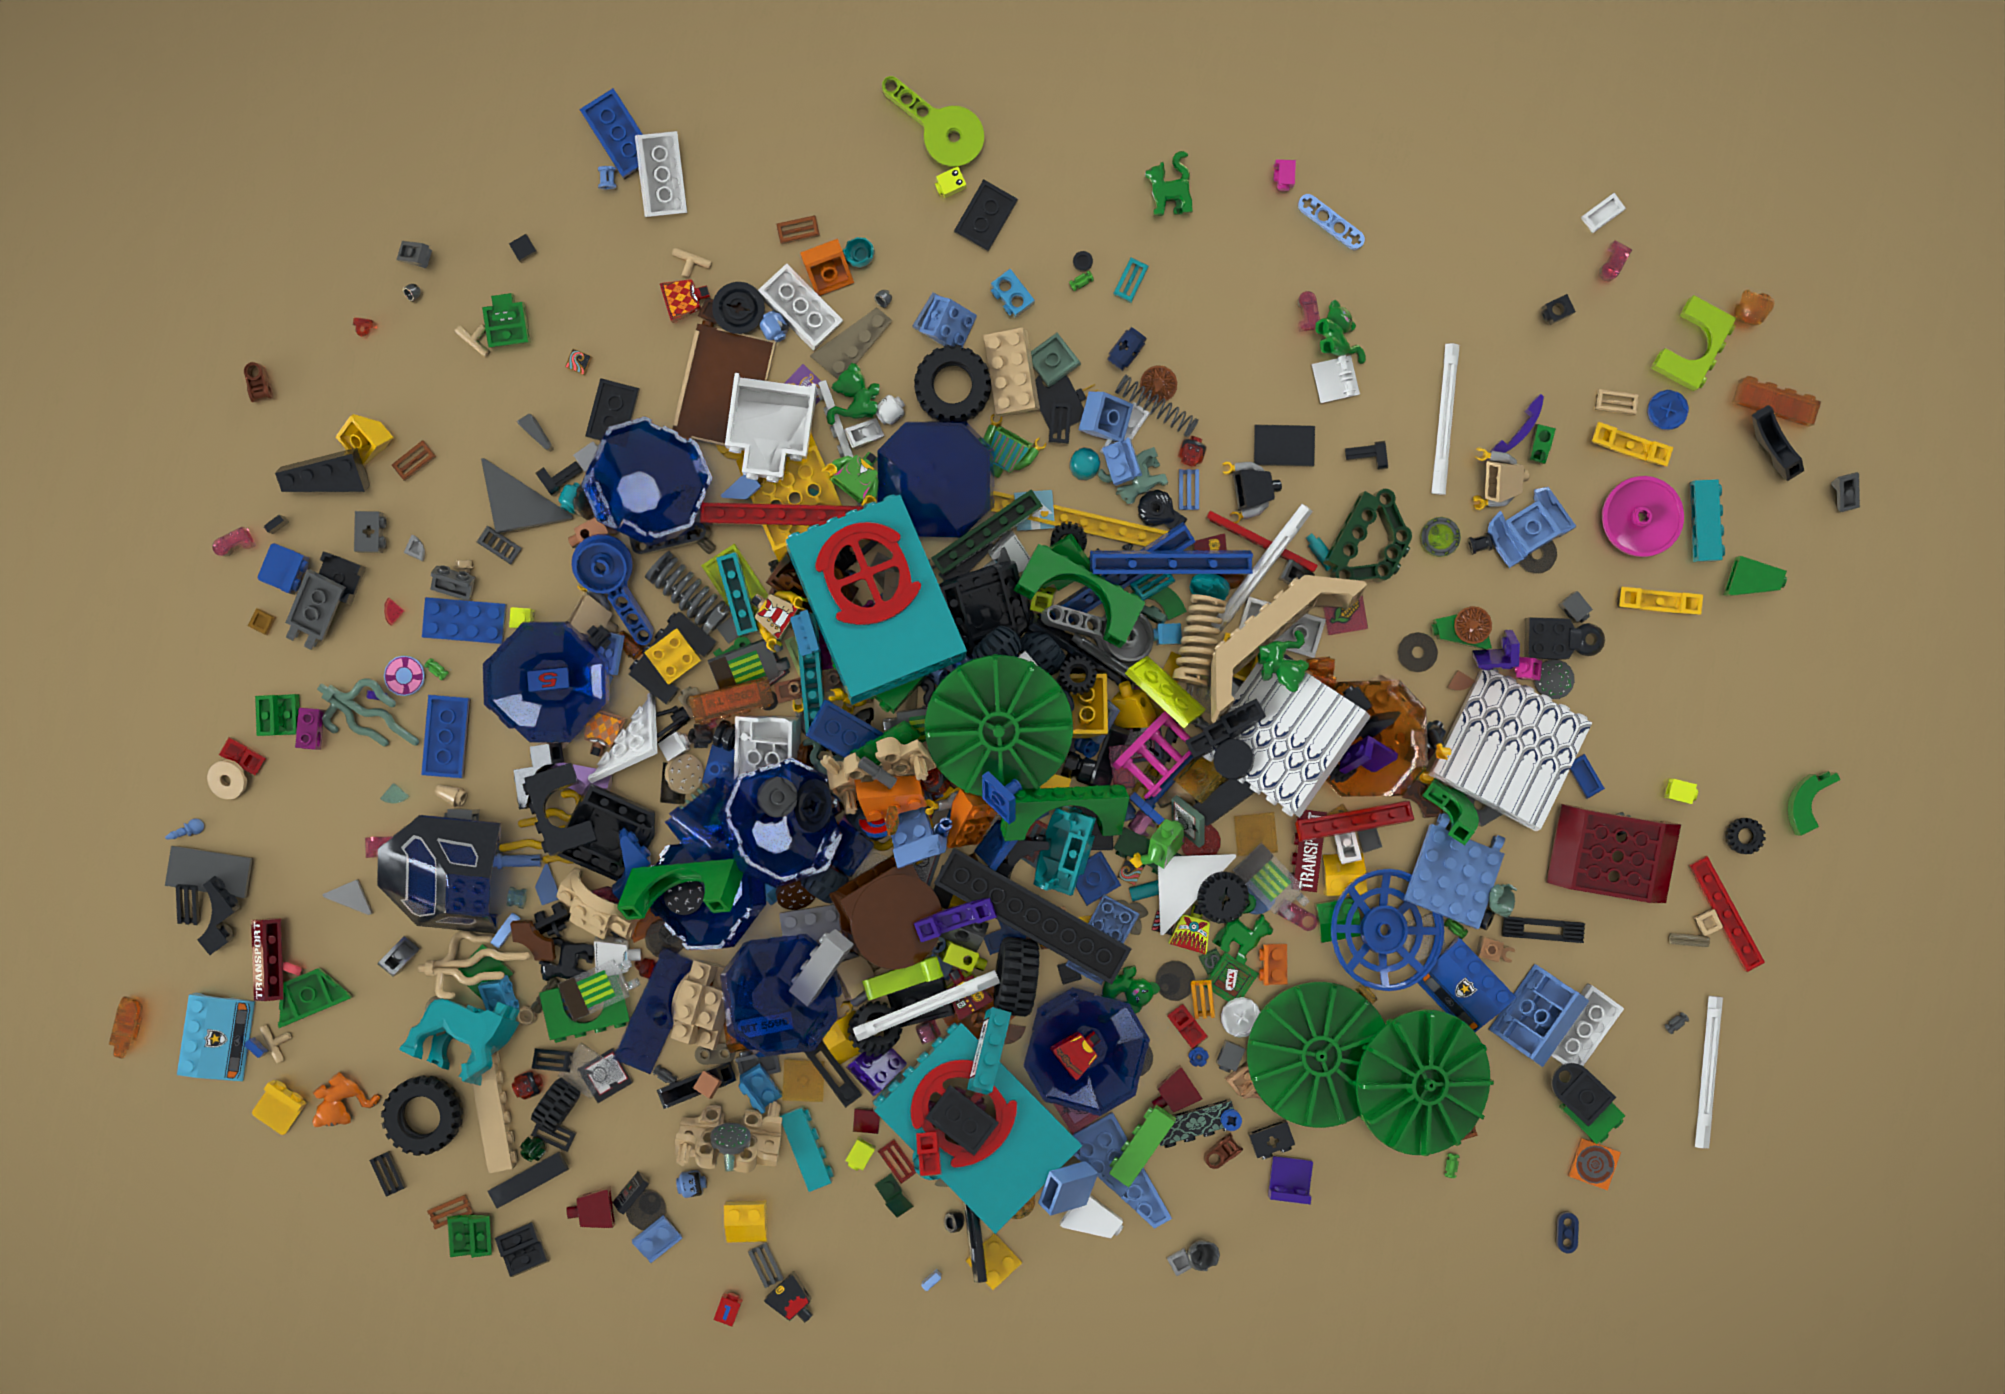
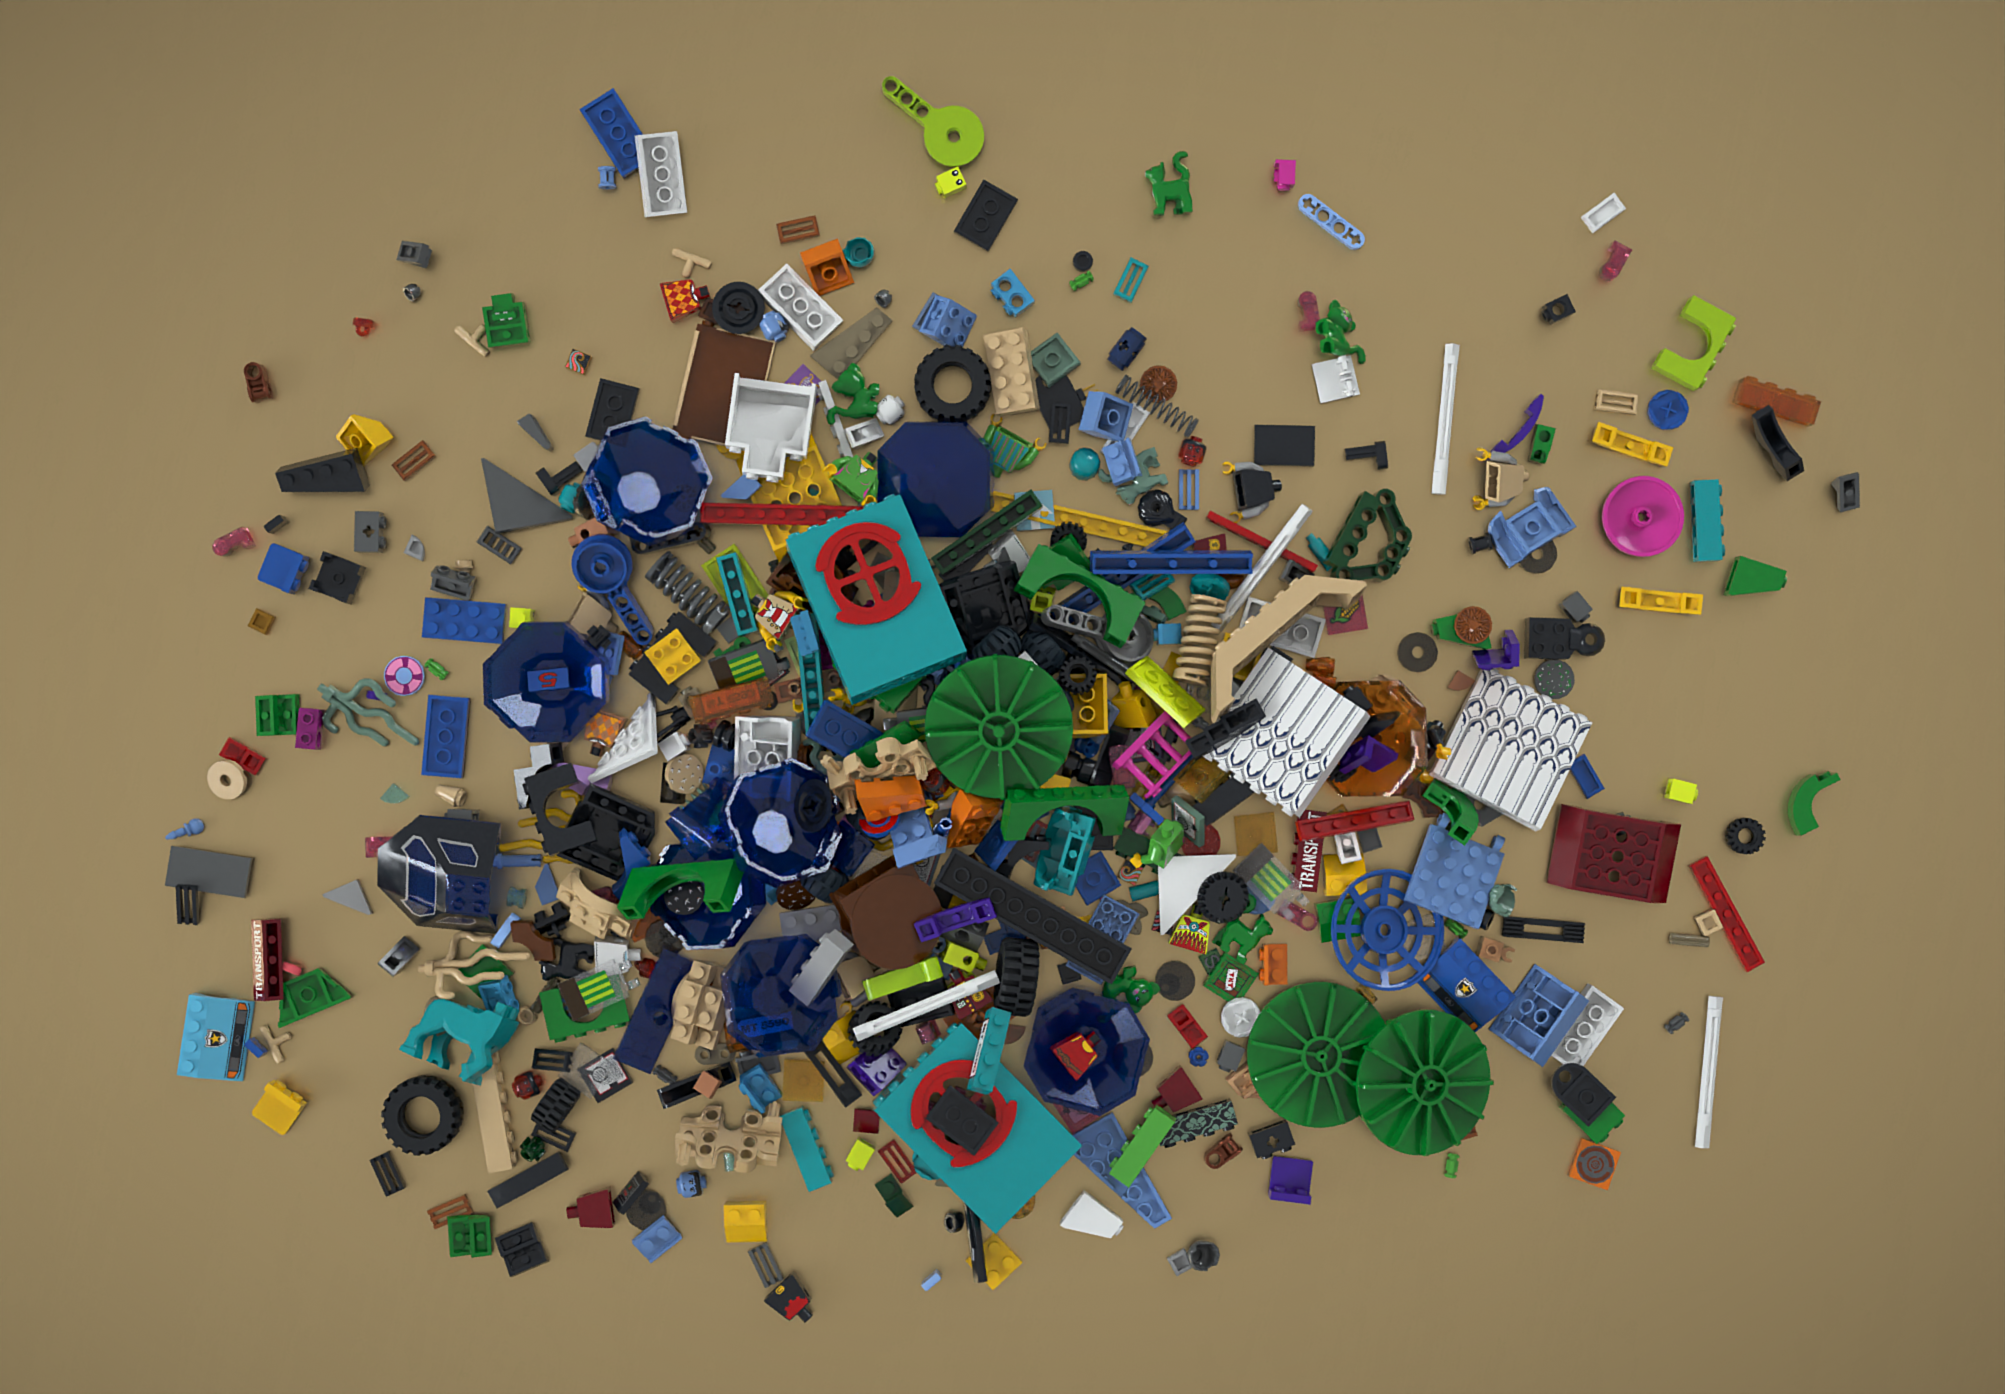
(126, 1026): clear orange piece -> none
(222, 906): black arch -> none
(314, 608): dark grey tile -> none
(332, 1110): orange animal -> none
(392, 611): clear red tile -> none
(523, 247): black tile -> none
(728, 1309): red brick -> none
(730, 1138): dark grey tile -> none
(777, 796): dark grey tile -> none
(877, 772): dark grey axle -> none
(891, 820): clear yellow tile -> none
(928, 1153): red slope -> none
(1000, 797): blue tile -> none
(1067, 1188): medium blue brick -> none
(1204, 1013): light orange tile -> none
(1231, 1116): blue wheel -> none
(1233, 759): black tile -> none
(1289, 672): green animal -> none
(1440, 536): tile -> none
(1526, 669): dark pink brick -> none
(1567, 1232): dark blue plate -> none
(1753, 307): clear orange hair -> none

